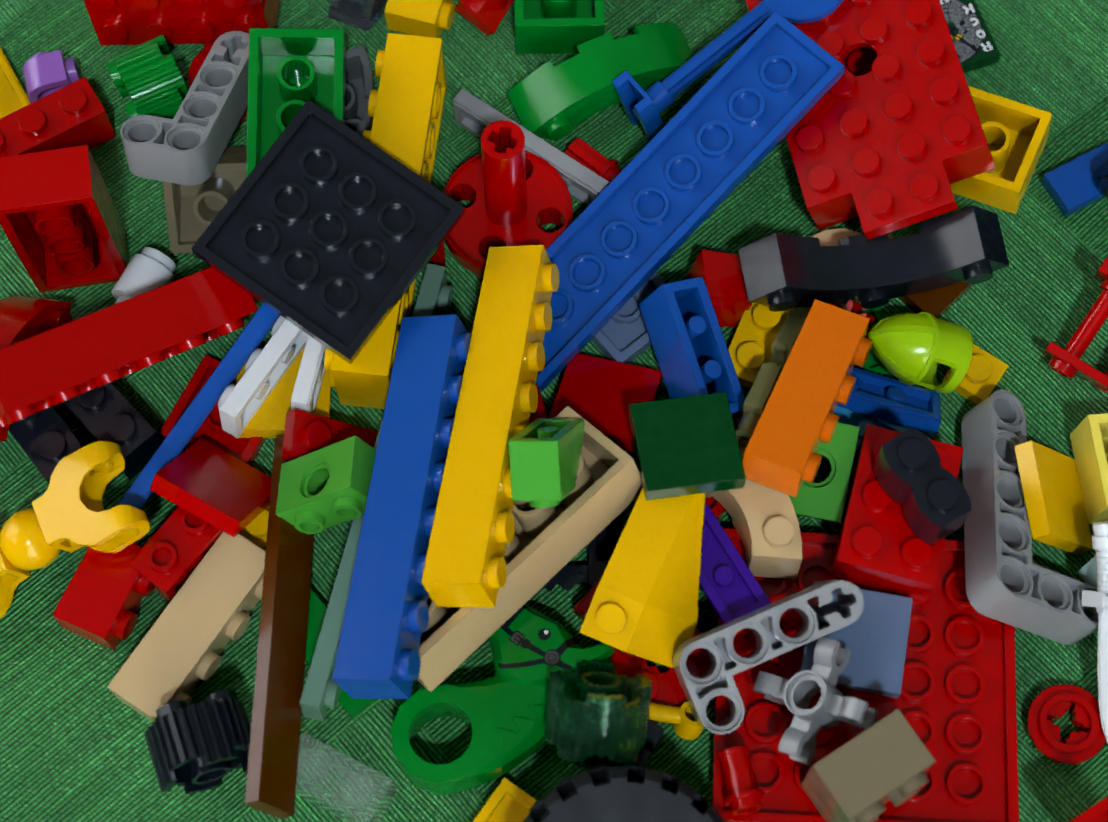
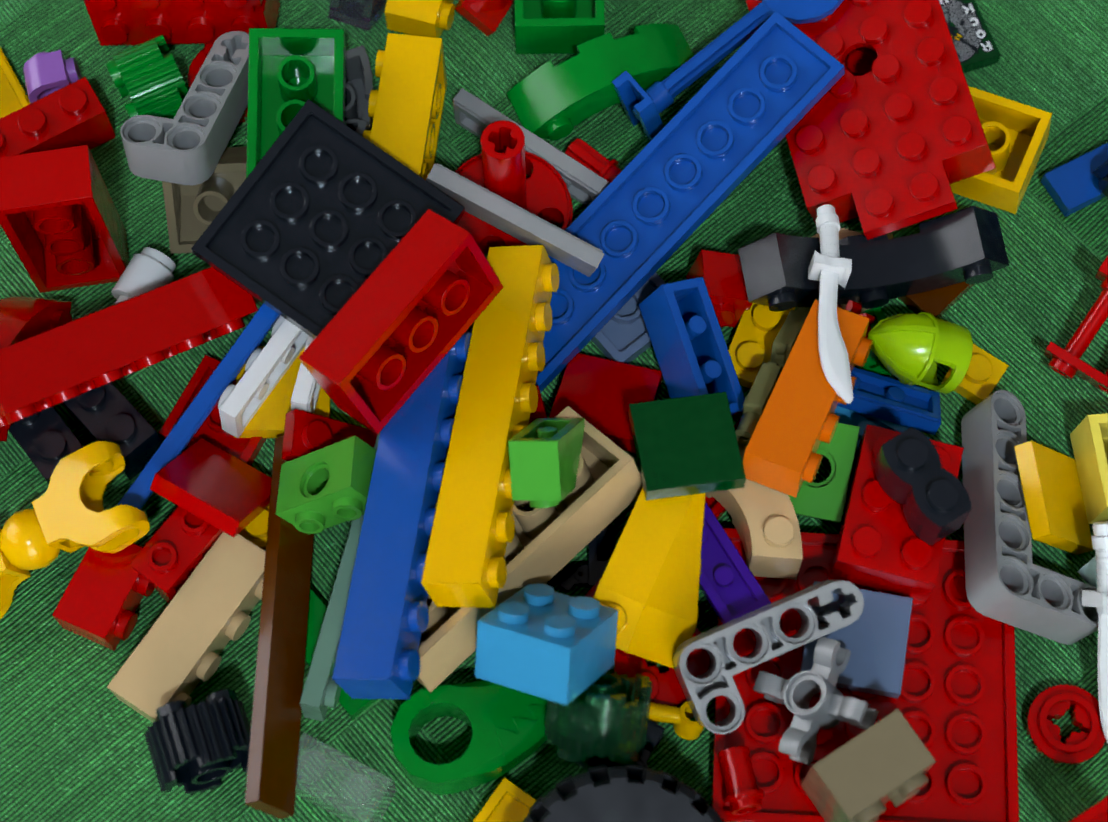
(402, 321): none -> red brick
(516, 220): none -> light grey tile
(546, 643): none -> dark azure brick
(831, 271): none -> white sword

